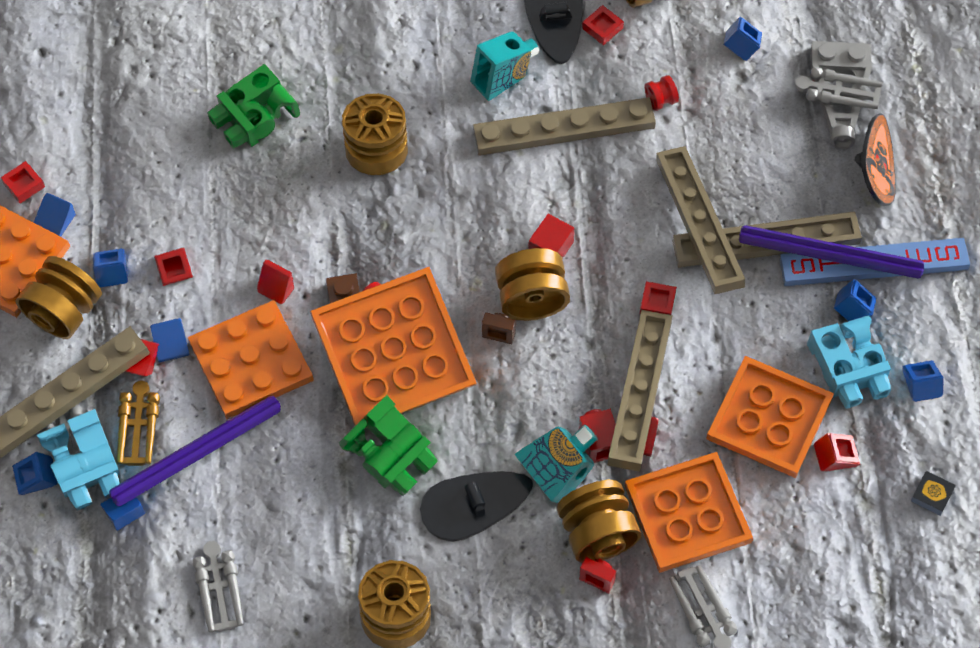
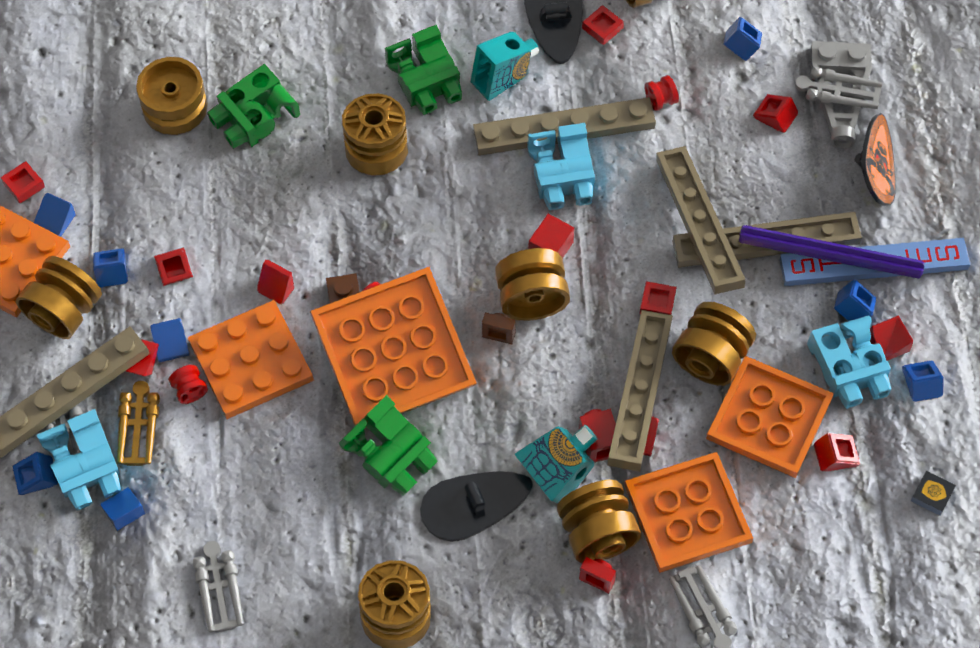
(172, 95): none -> pearl gold wheel
(188, 384): none -> red wheel
(194, 451): dark purple axle -> none
(433, 76): none -> green hips
(567, 175): none -> medium azure hips
(714, 343): none -> pearl gold wheel
(777, 112): none -> red slope
(892, 337): none -> red slope

